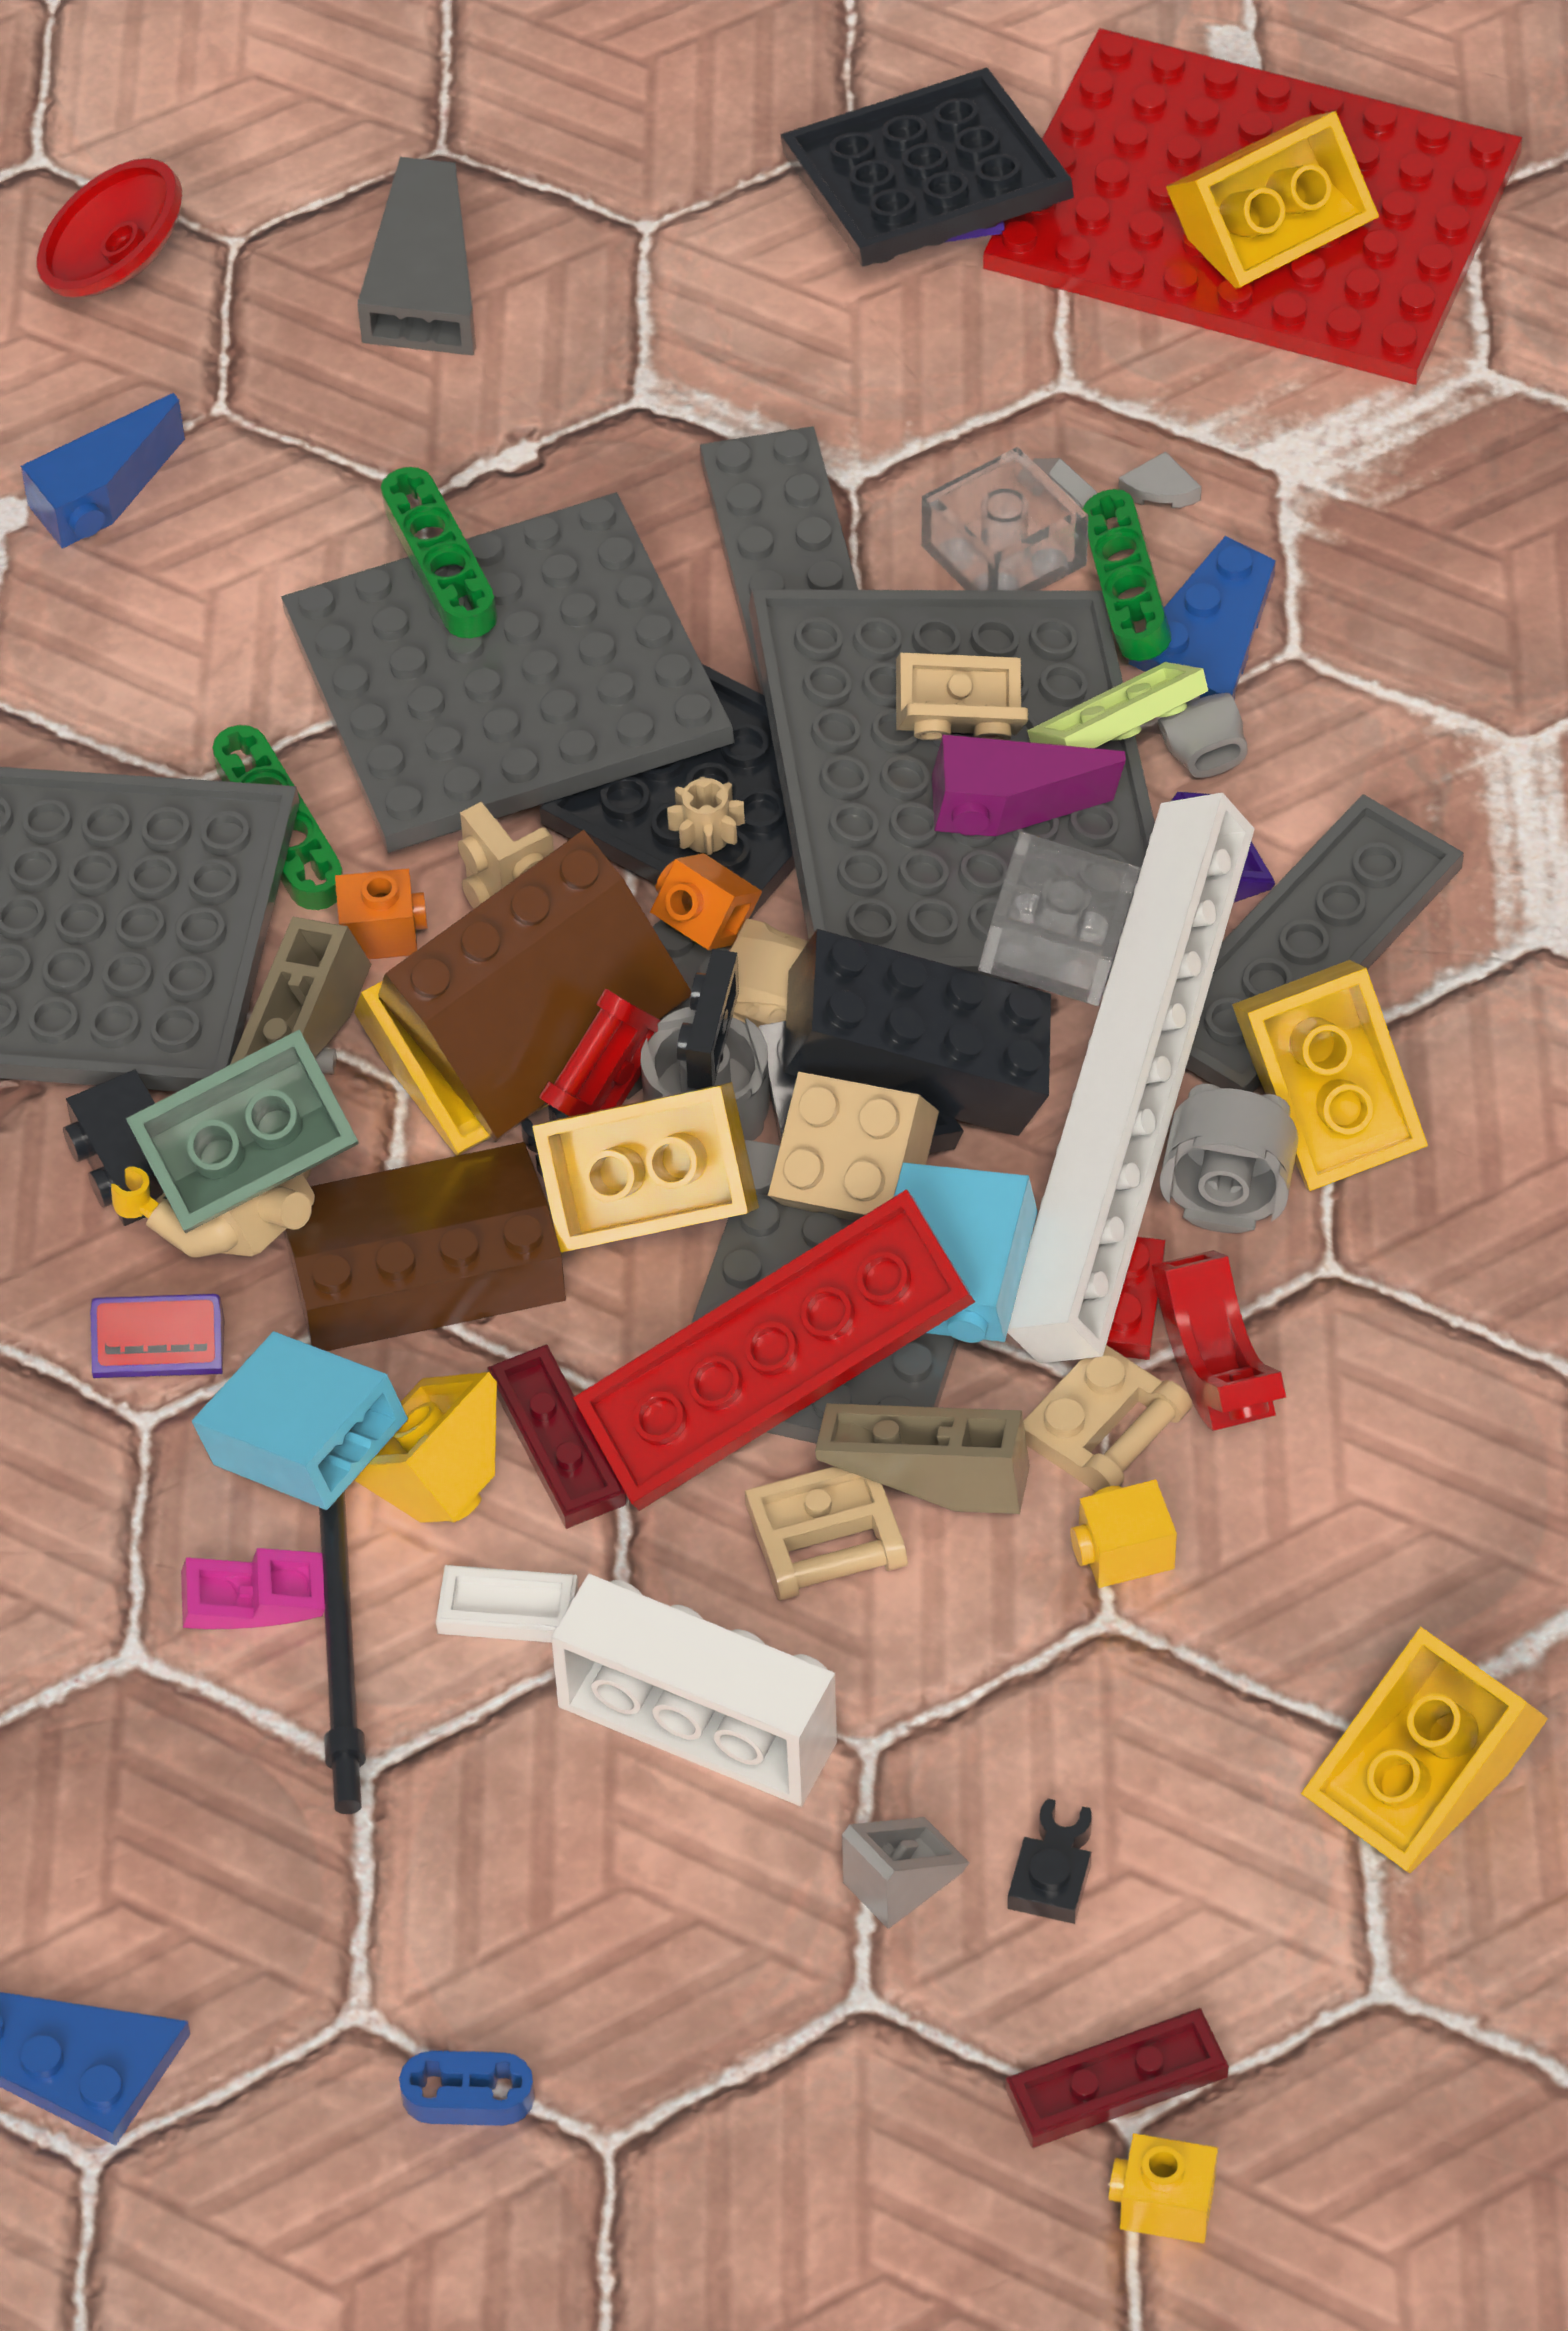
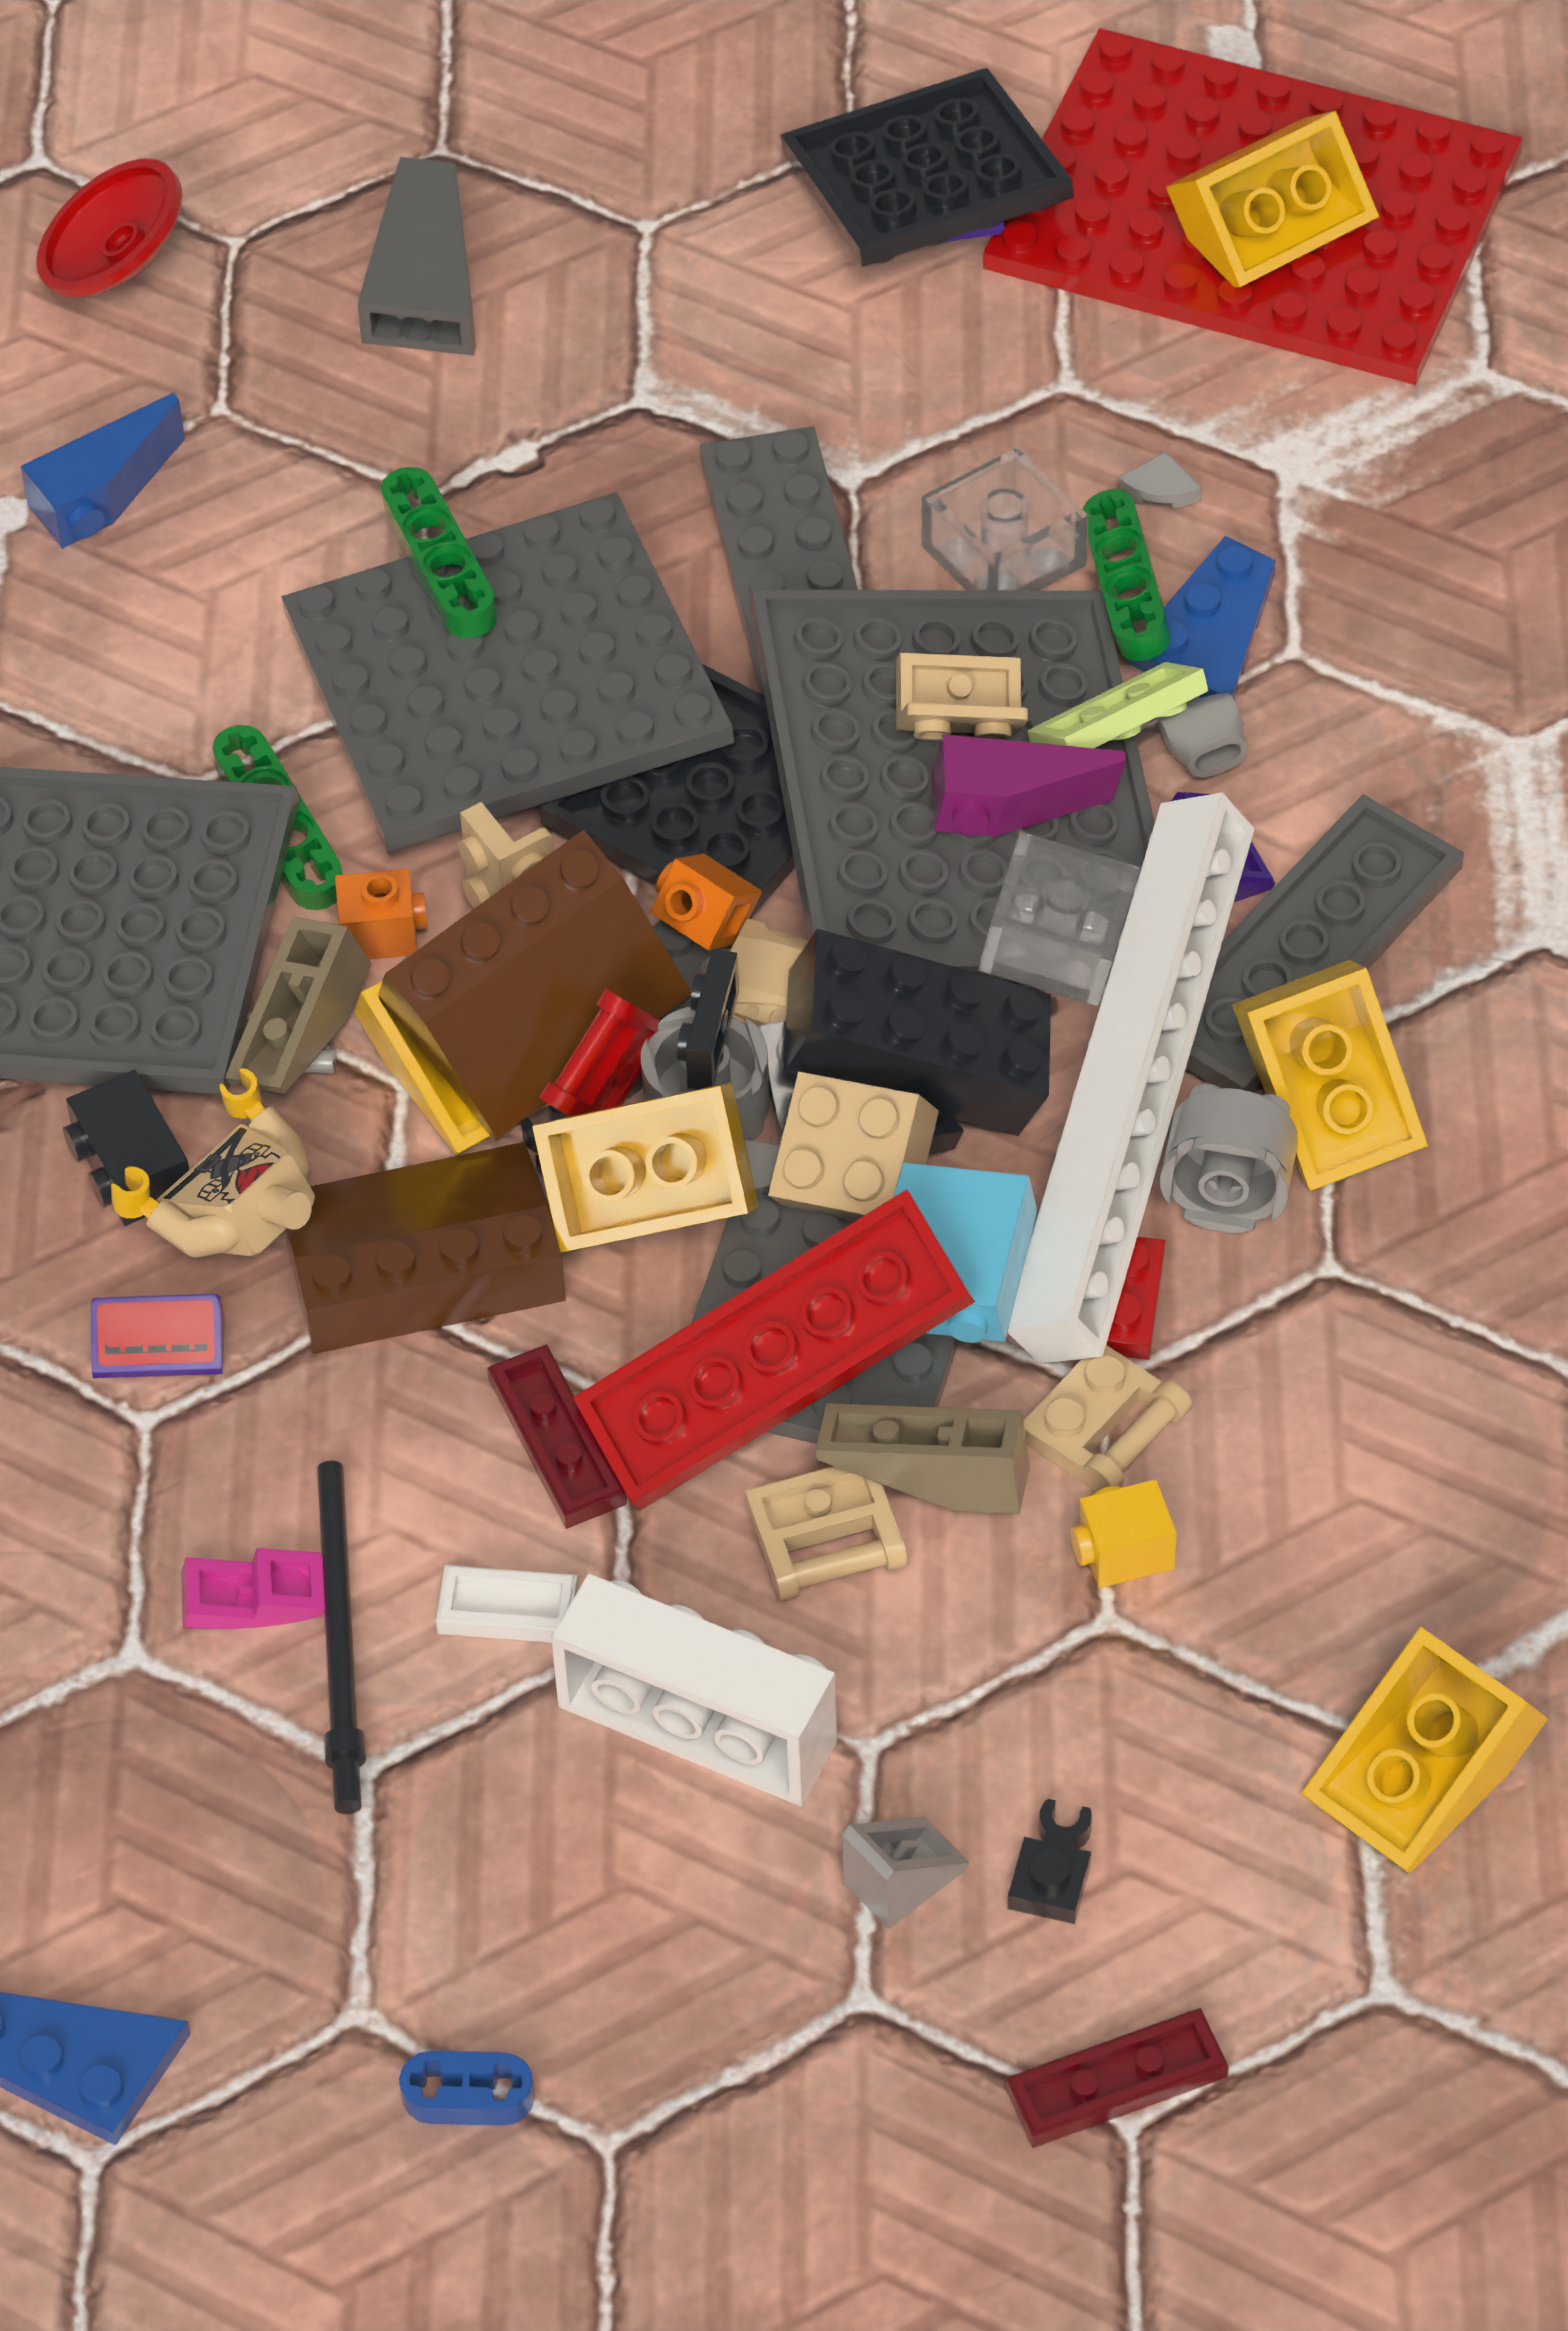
(242, 1131): sand green slope -> none
(300, 1420): medium azure brick -> none
(441, 1451): yellow slope -> none
(706, 815): tan gear -> none
(1066, 479): light grey tile -> none
(1165, 2187): yellow brick -> none
(1212, 1343): red arch -> none

